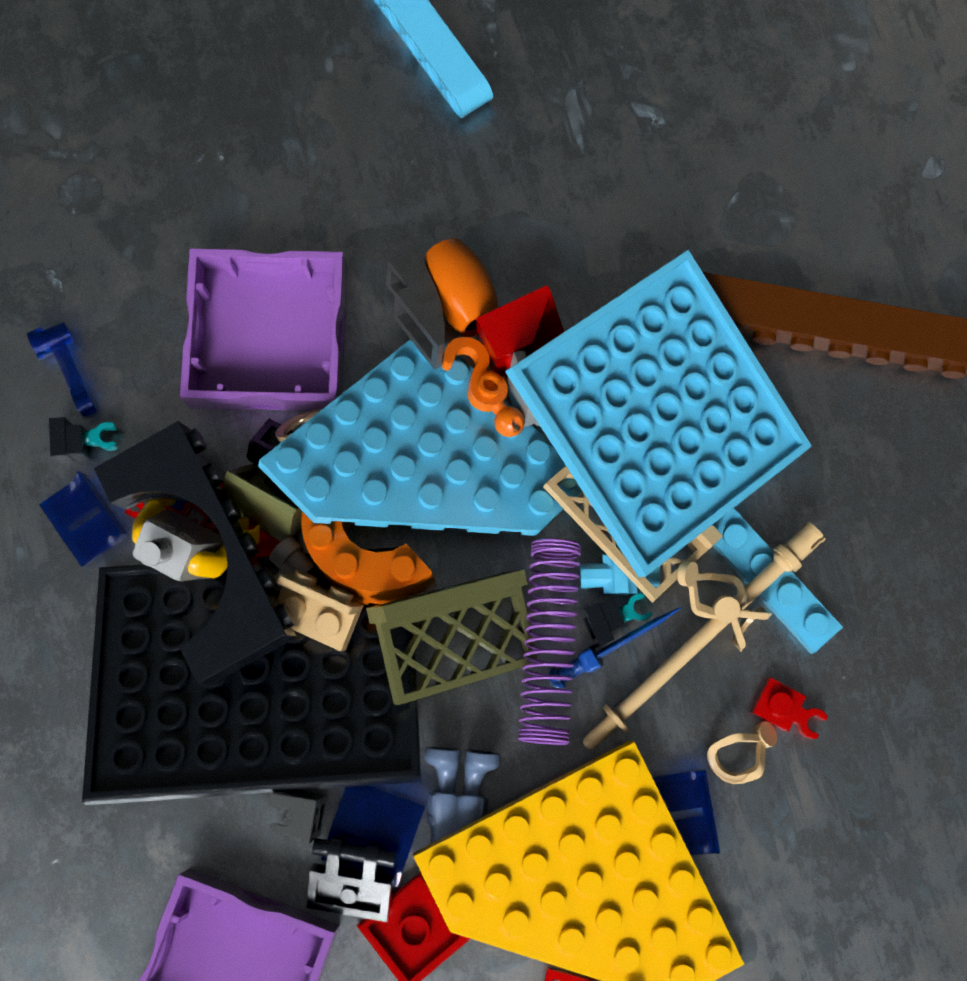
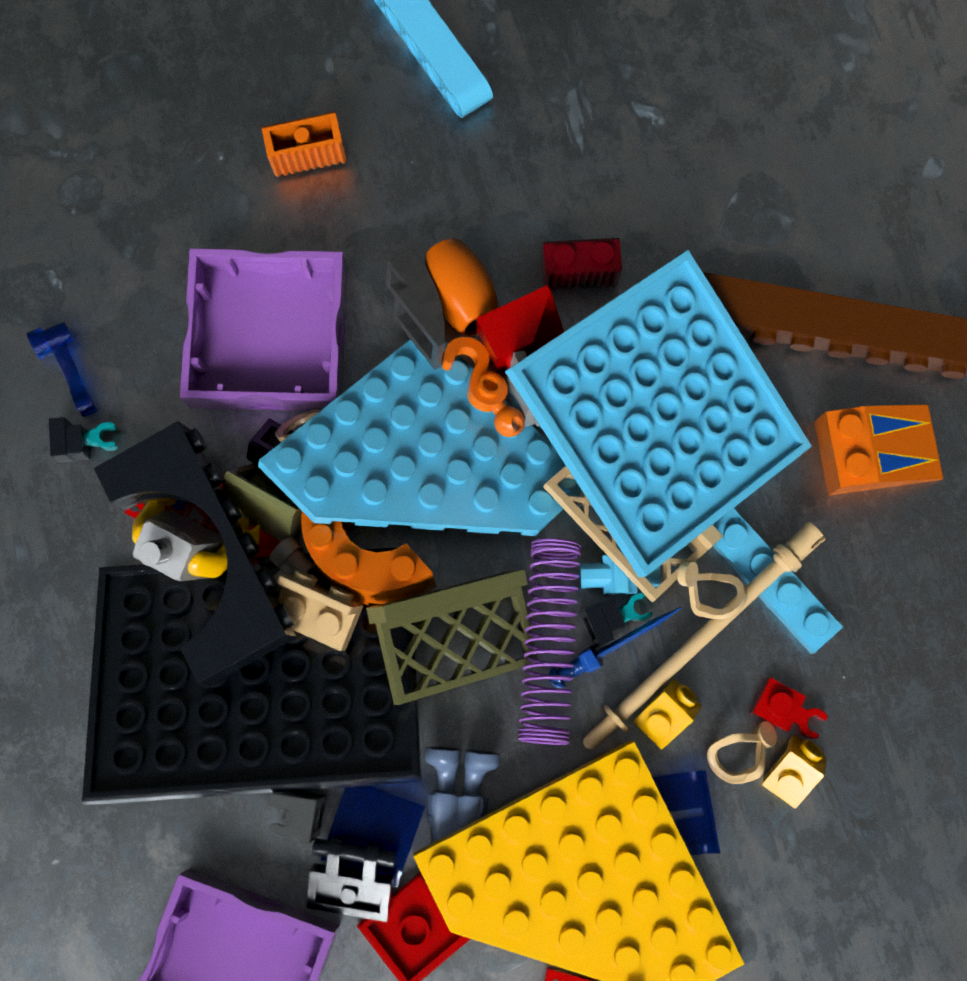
(72, 505): clear blue piece -> none
(304, 144): none -> orange brick
(581, 263): none -> dark red brick
(668, 713): none -> yellow bracket
(728, 610): tan piece -> none
(796, 771): none -> yellow bracket
(877, 447): none -> orange slope

